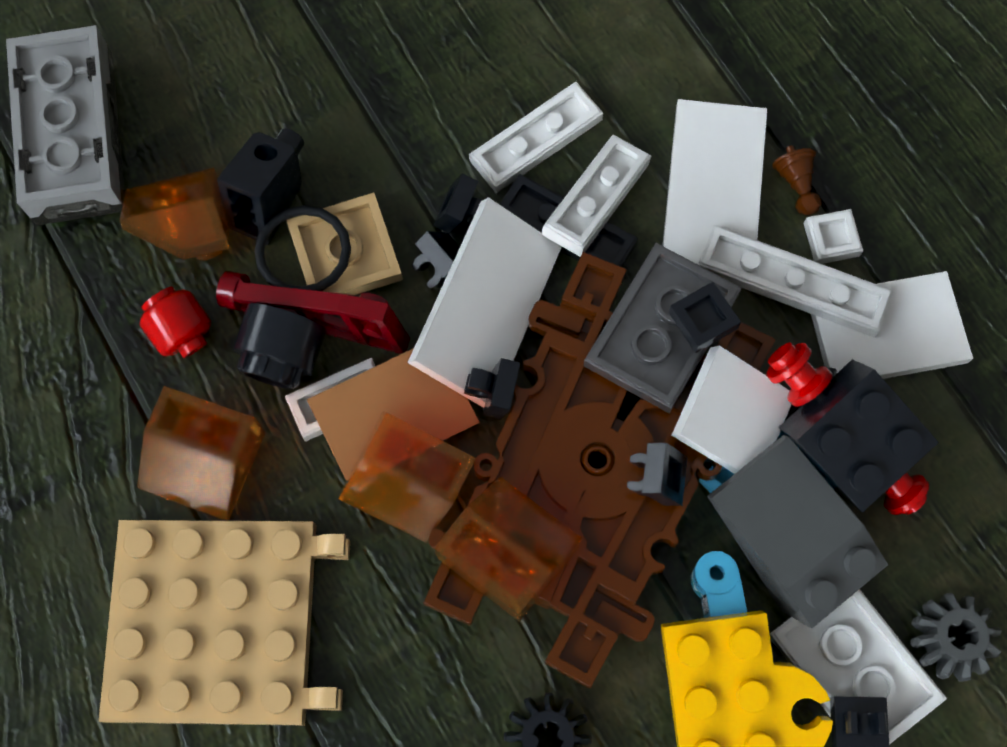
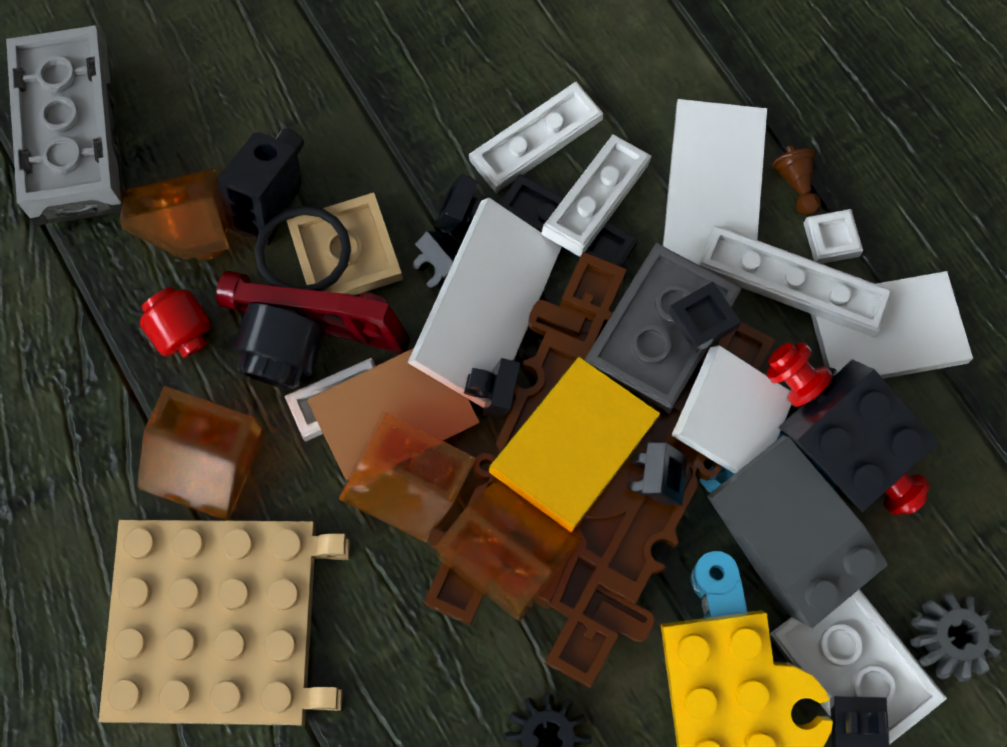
(574, 444): none -> yellow tile

